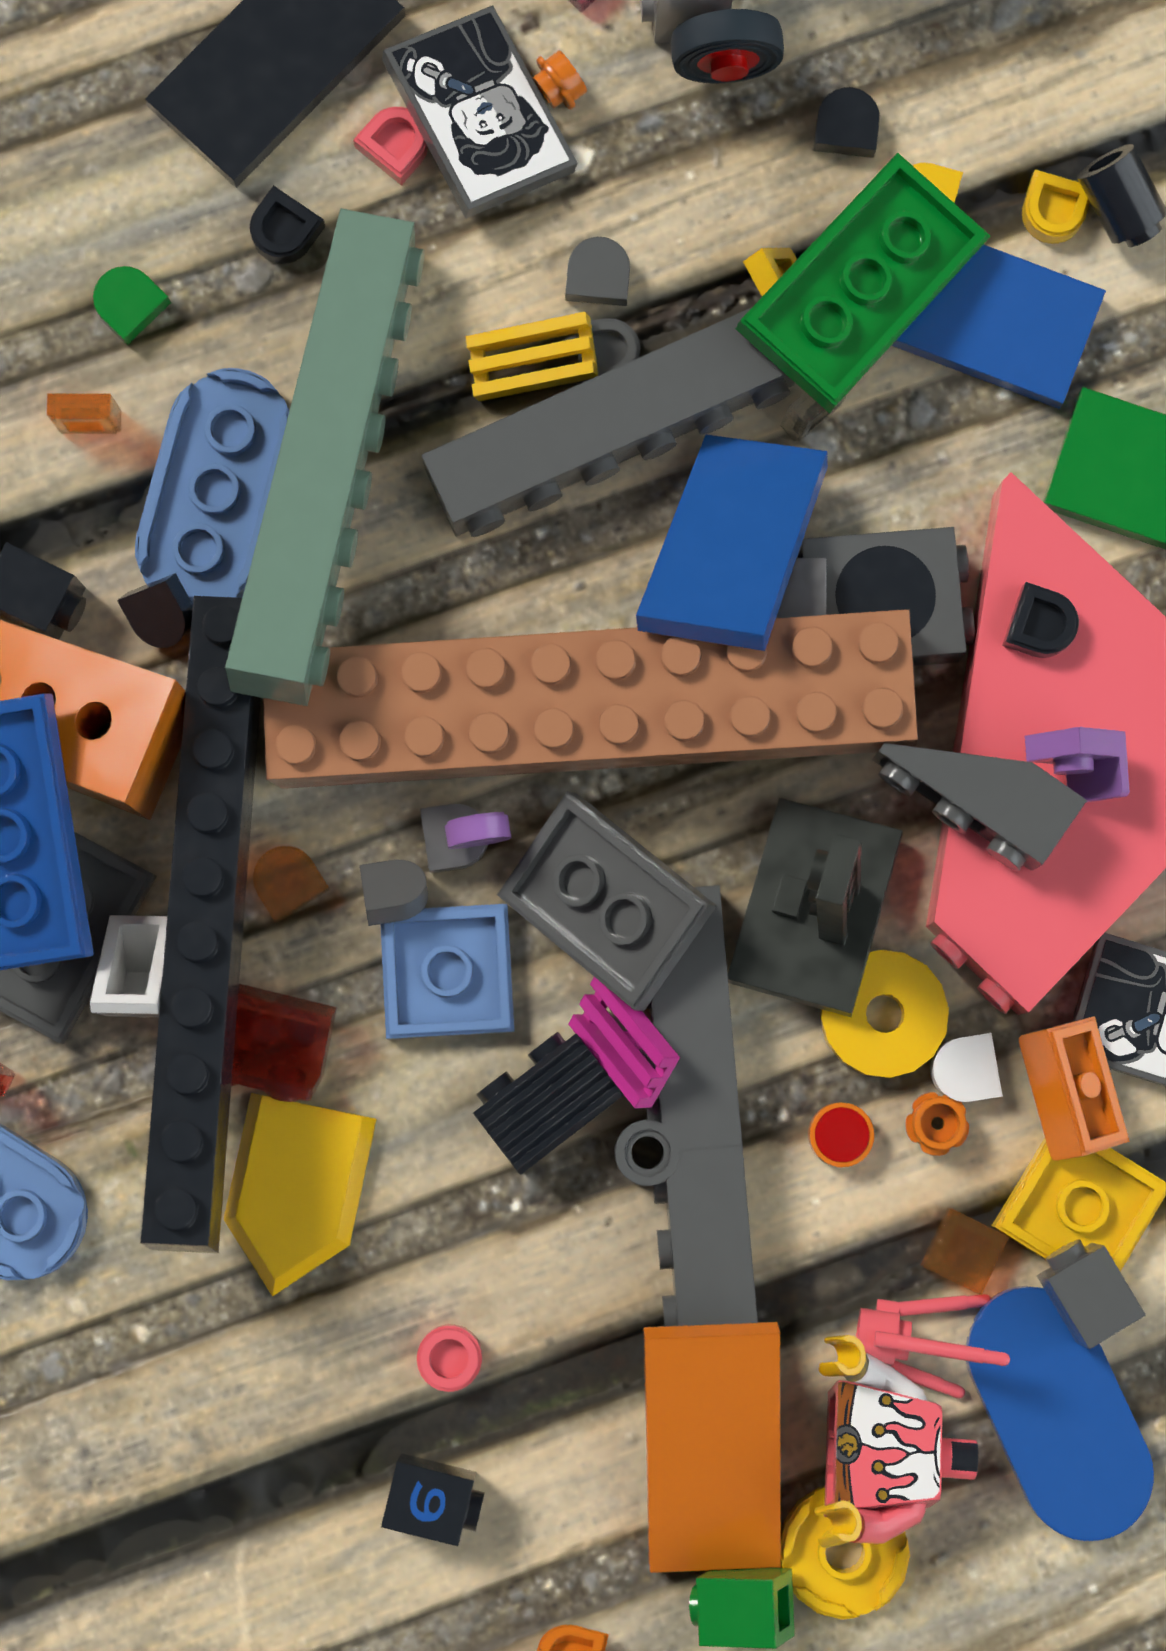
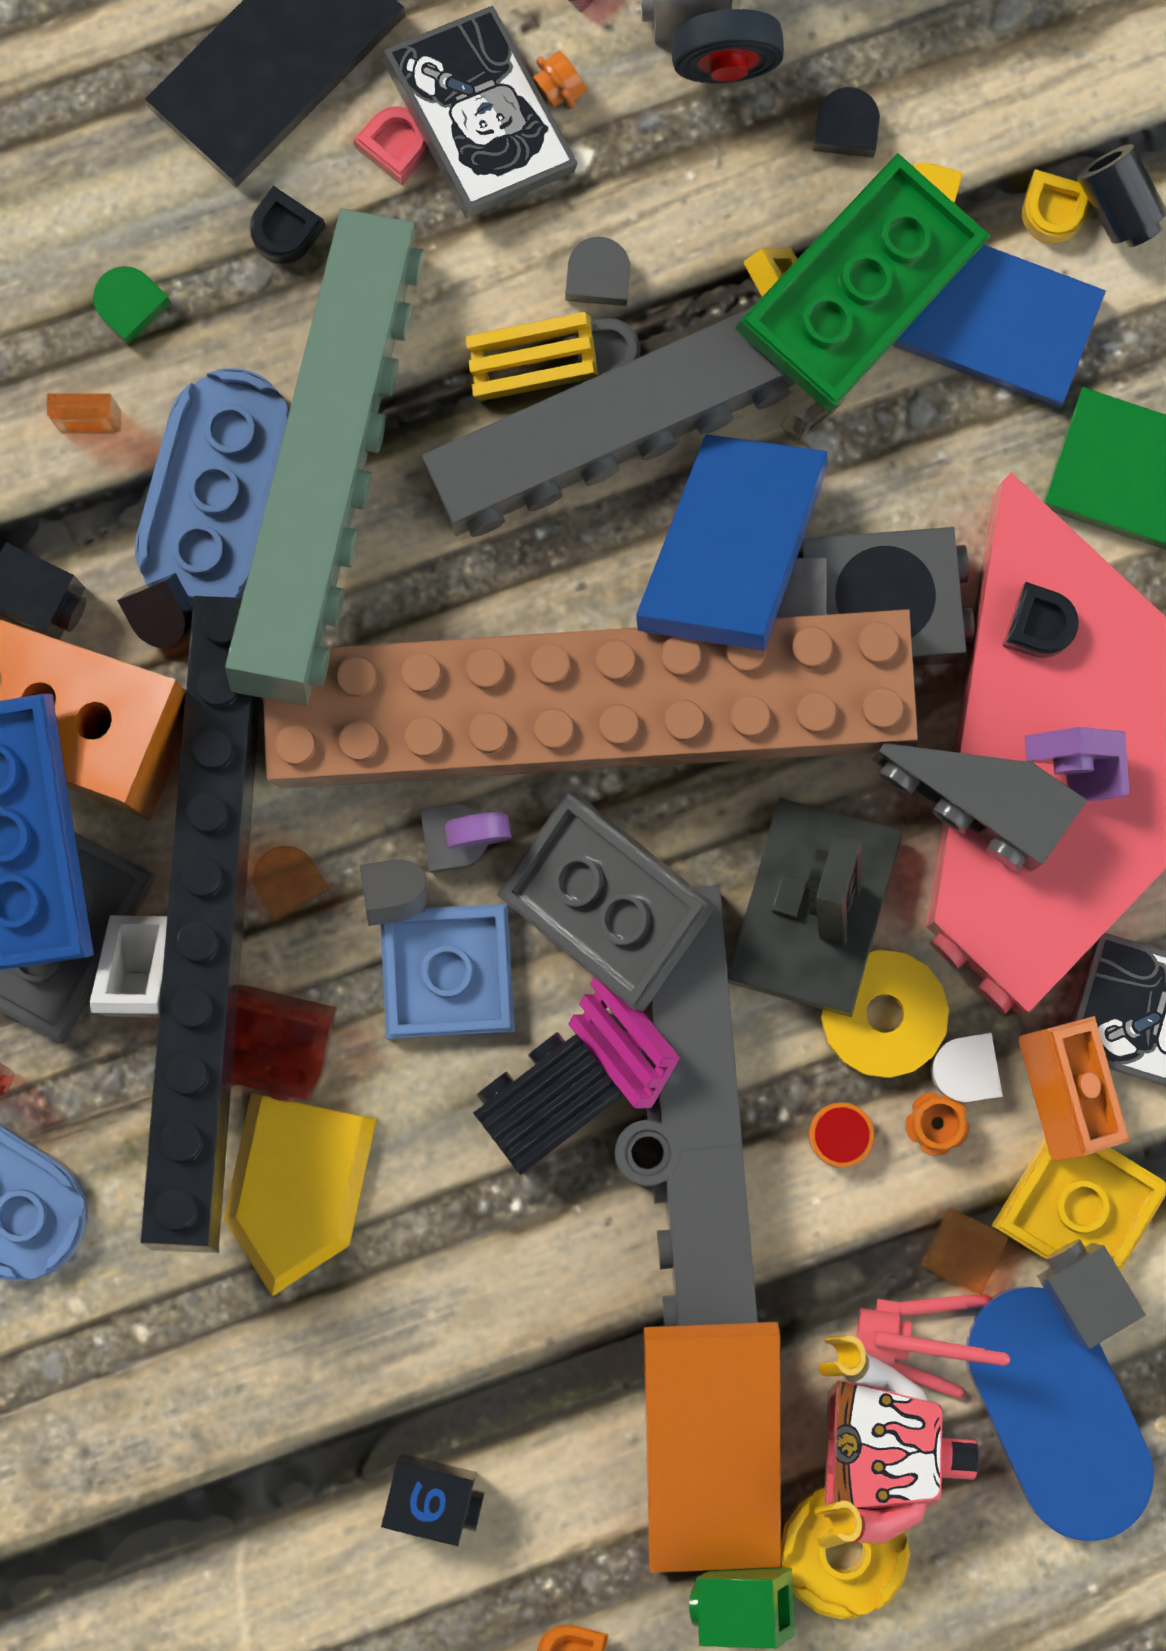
(449, 1357): coral tile -> none

